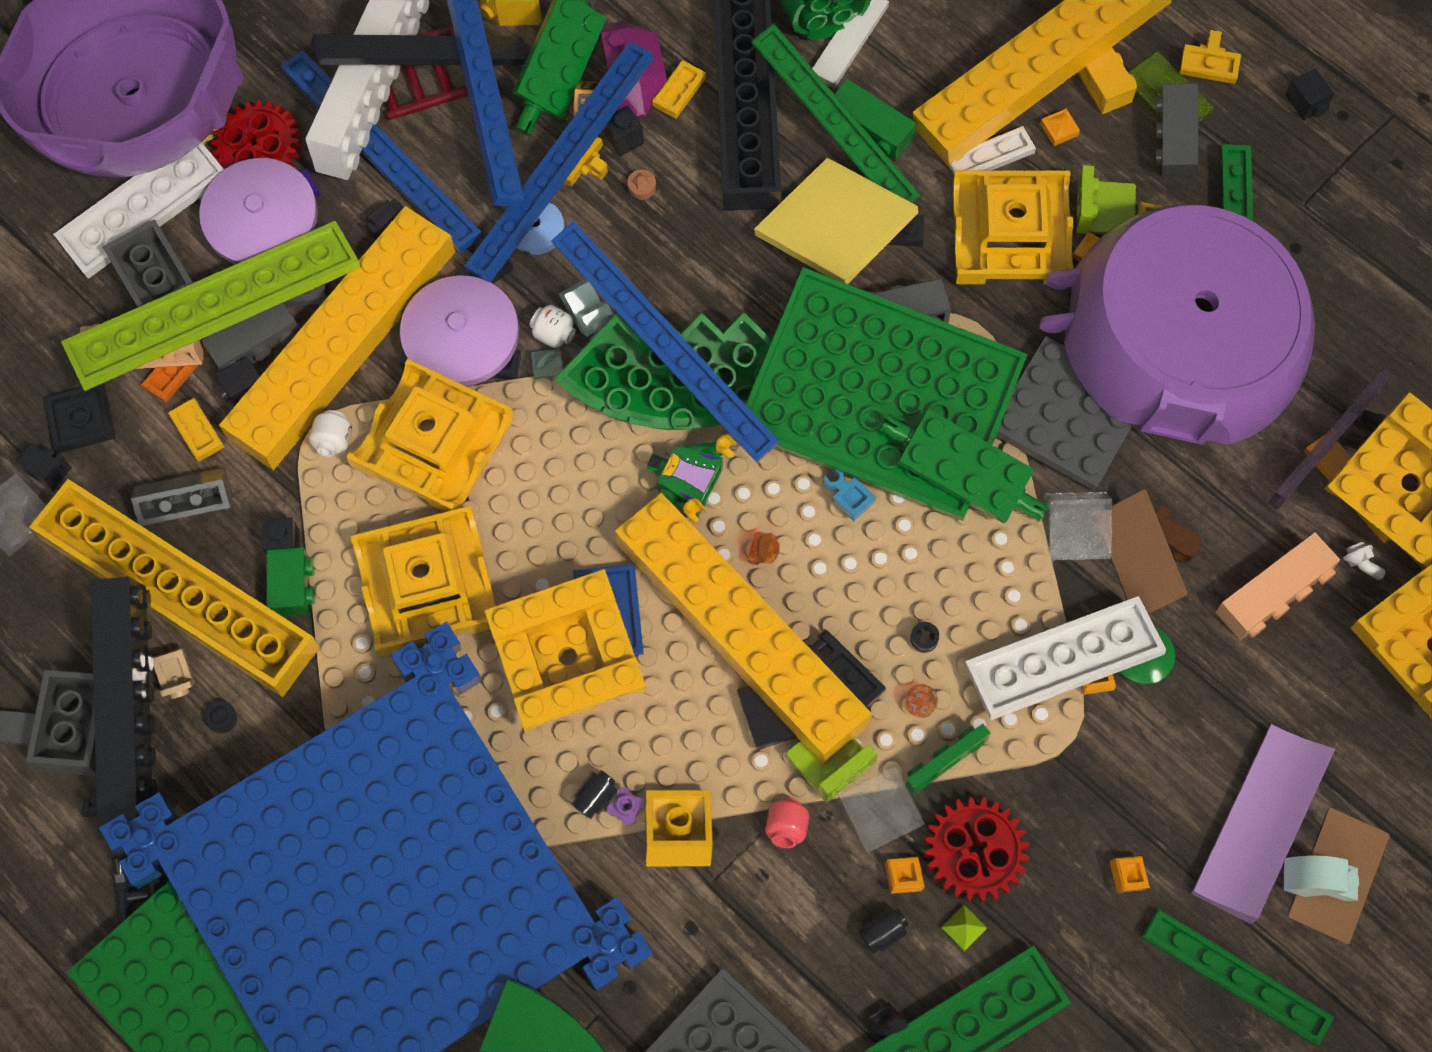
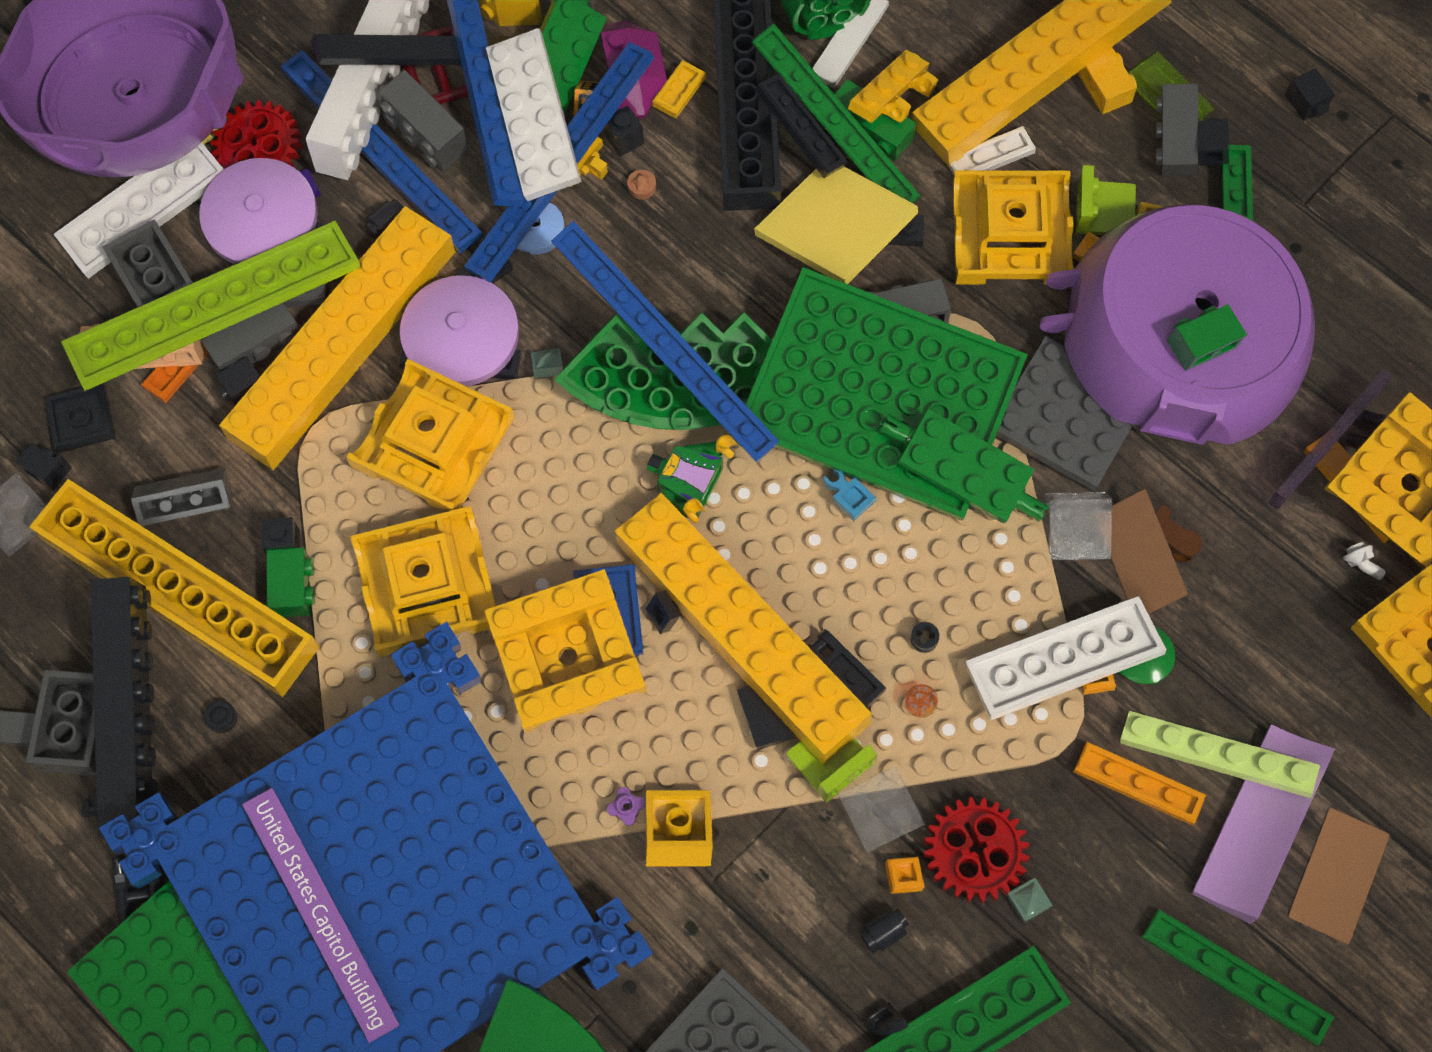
(173, 673): tan bracket -> none
(196, 430): yellow plate -> none
(321, 915): none -> medium lavender tile
(330, 433): white head -> none
(423, 121): none -> dark grey brick
(533, 114): none -> white plate
(552, 326): white head -> none
(585, 307): light aqua brick -> none
(594, 794): black brick -> none
(663, 611): none -> black plate
(763, 549): clear orange plate -> none
(787, 823): coral head -> none
(801, 125): none -> black tile
(884, 91): none -> yellow hinge
(946, 758): green plate -> none
(964, 928): lime slope -> none
(1029, 900): none -> sand green tile
(1060, 127): light orange tile -> none
(1129, 874): light orange tile -> none
(1140, 783): none -> light orange tile
(1206, 337): none -> green brick
(1210, 61): yellow hinge -> none
(1213, 142): none -> black brick
(1220, 754): none -> yellowish green plate
(1278, 586): light nougat brick -> none
(1321, 876): light aqua brick -> none

